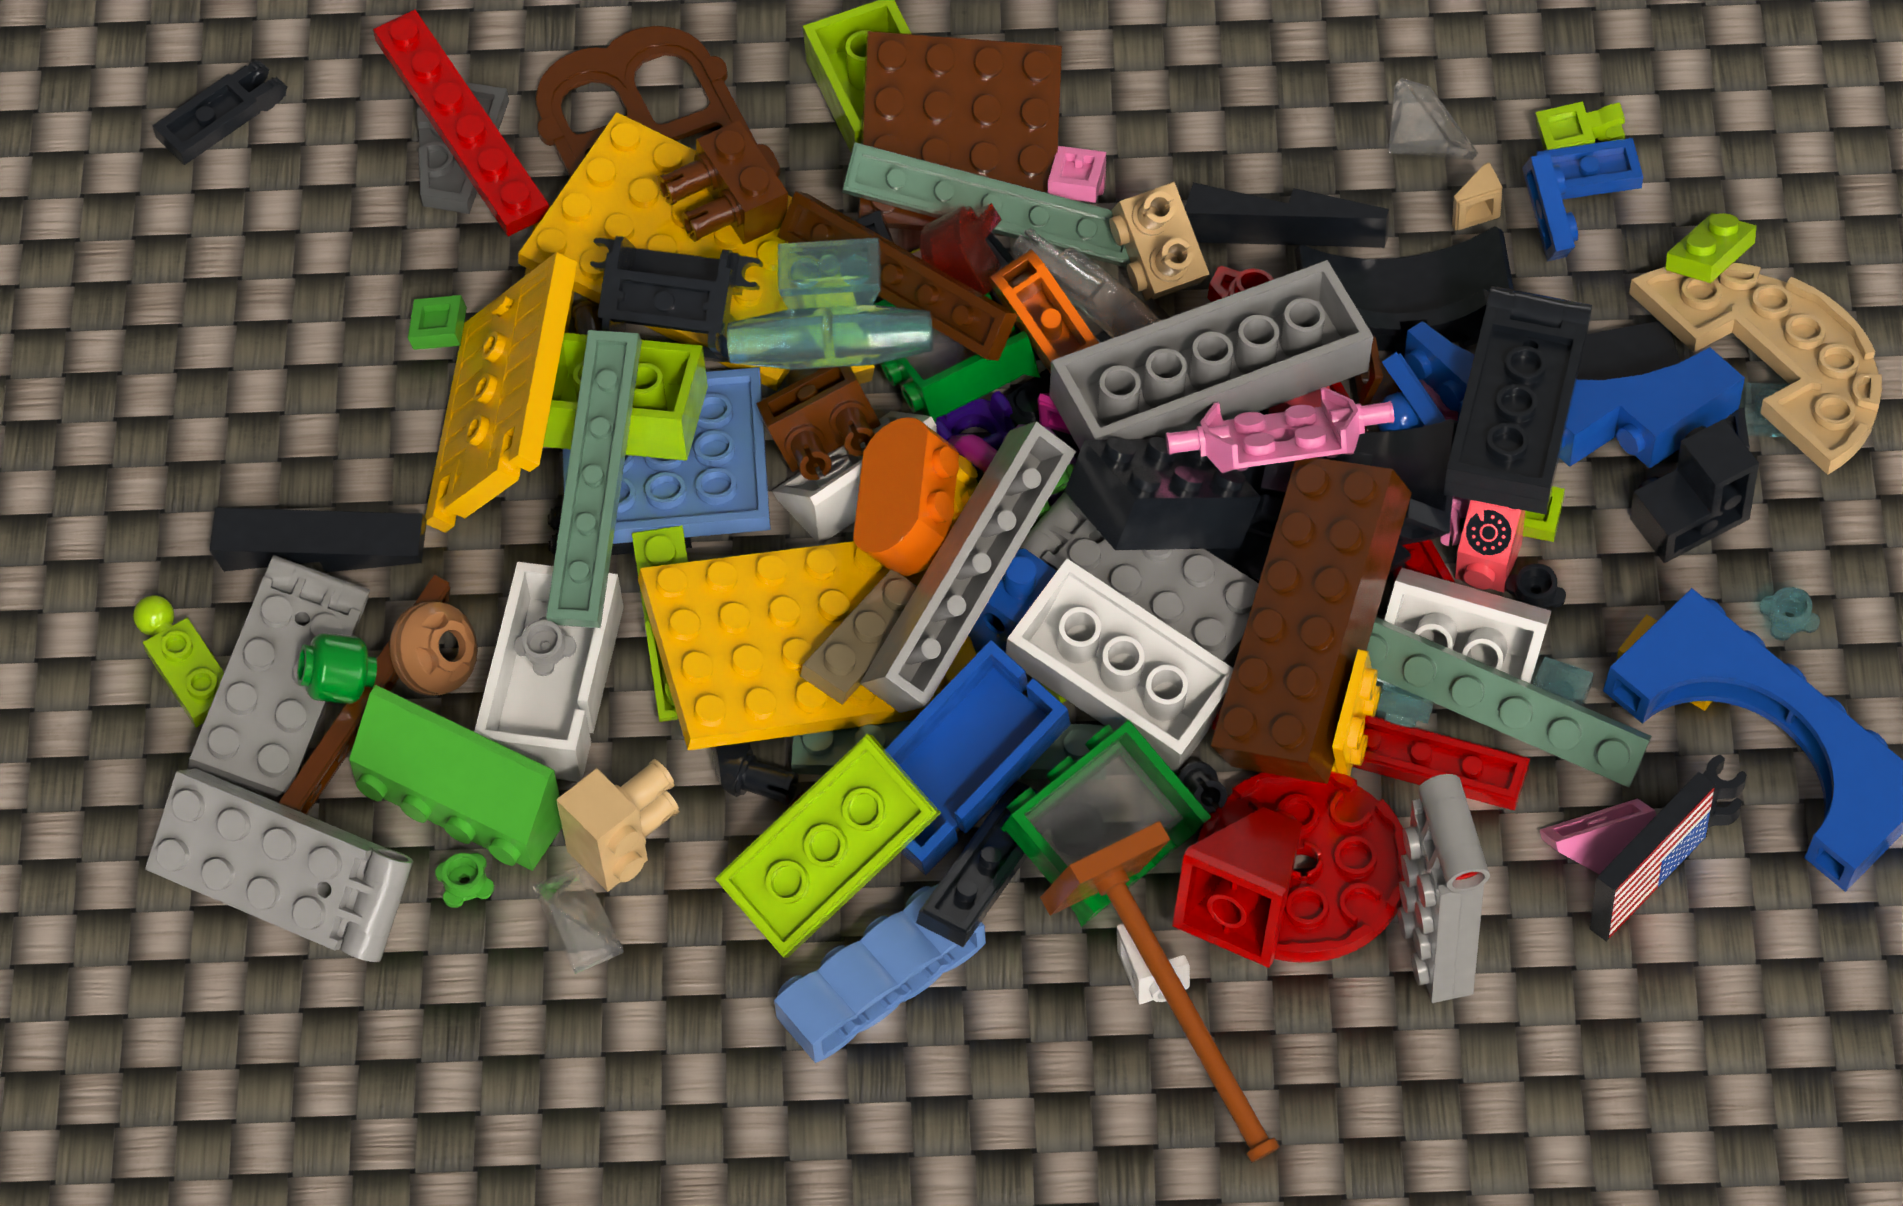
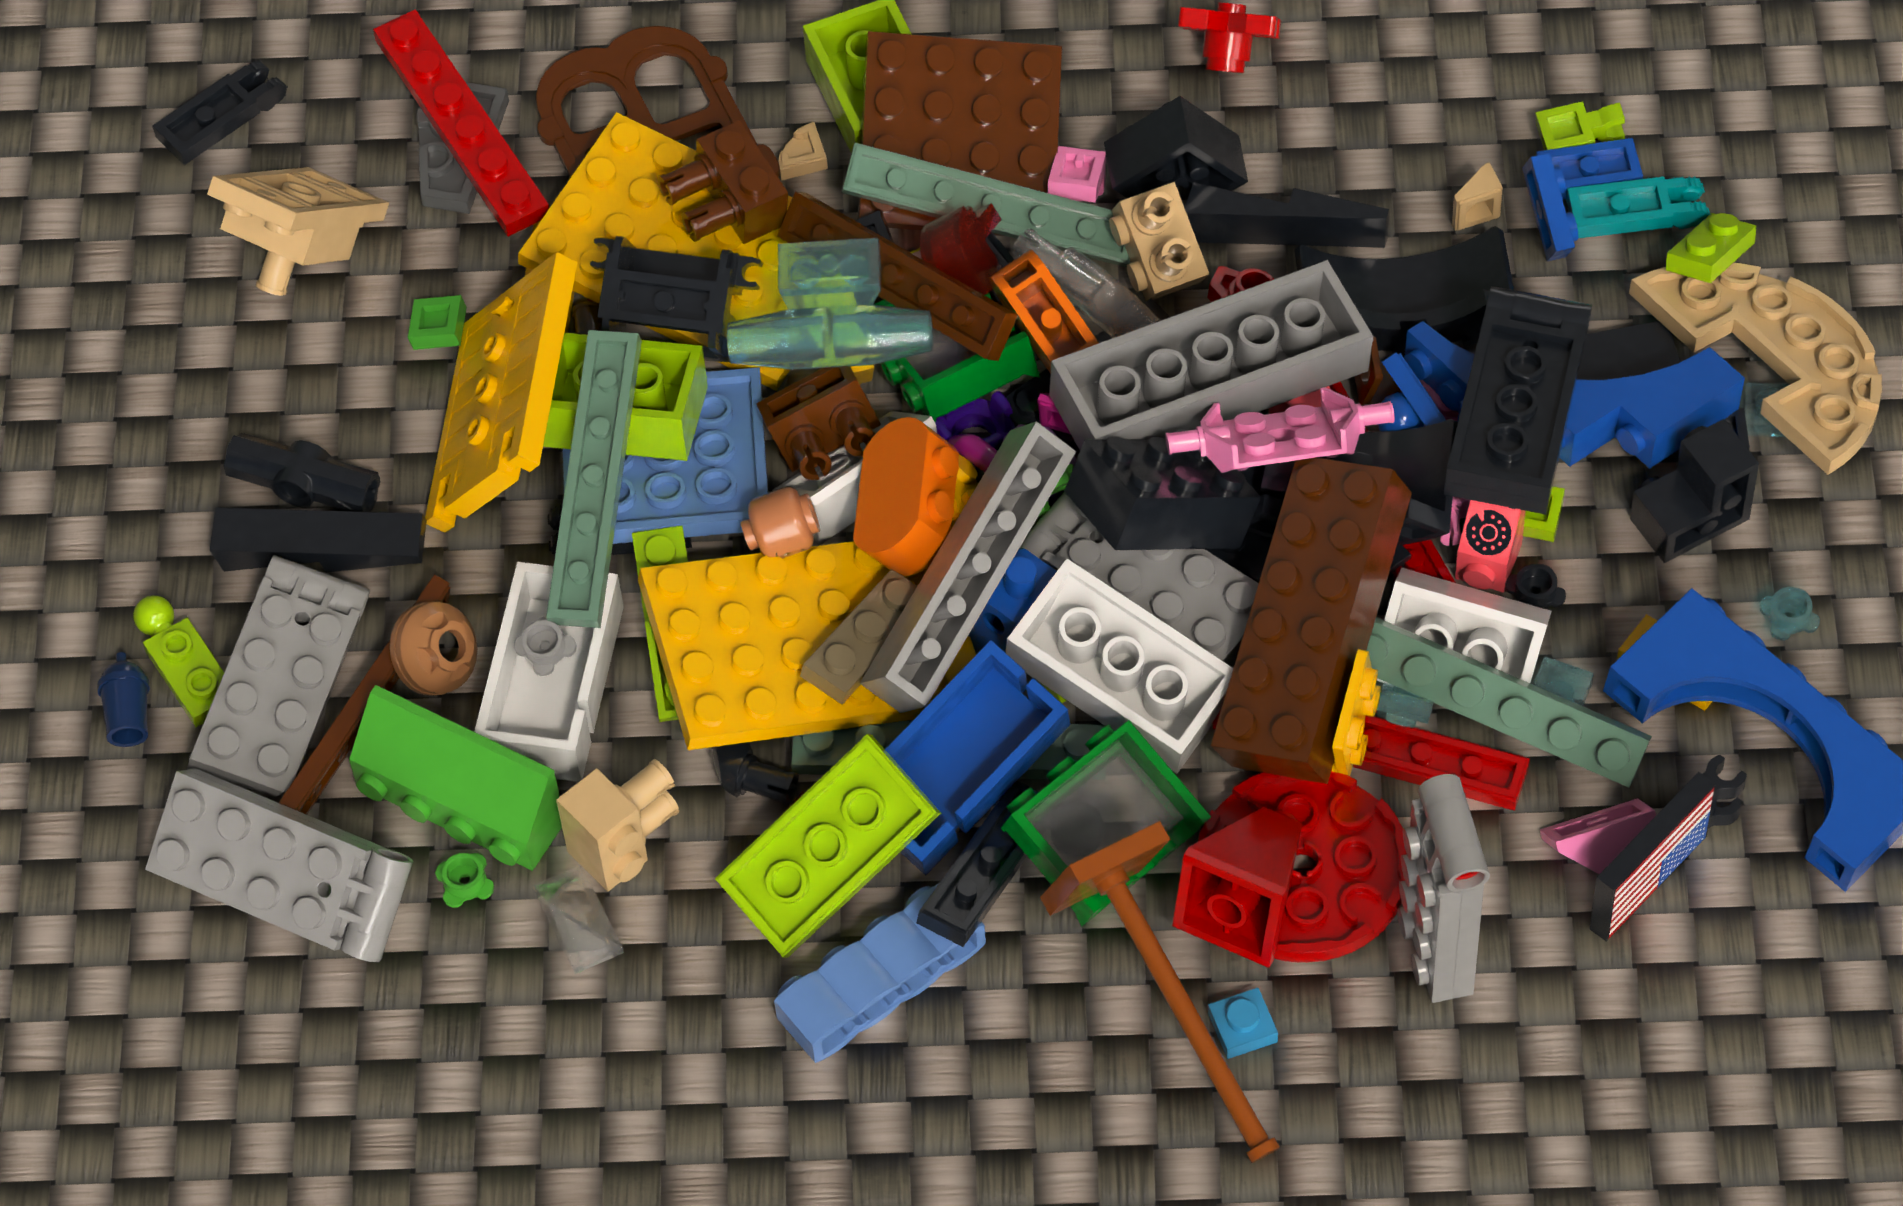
(124, 702): none -> dark blue piece
(294, 217): none -> tan brick
(301, 473): none -> black piece
(336, 668): green head -> none
(781, 523): none -> nougat head
(802, 153): none -> tan tile
(1138, 972): white bracket -> none
(1175, 146): none -> black brick
(1209, 791): black pin -> none
(1228, 33): none -> red plant
(1242, 1023): none -> dark azure plate
(1424, 125): clear slope -> none
(1637, 205): none -> teal hinge

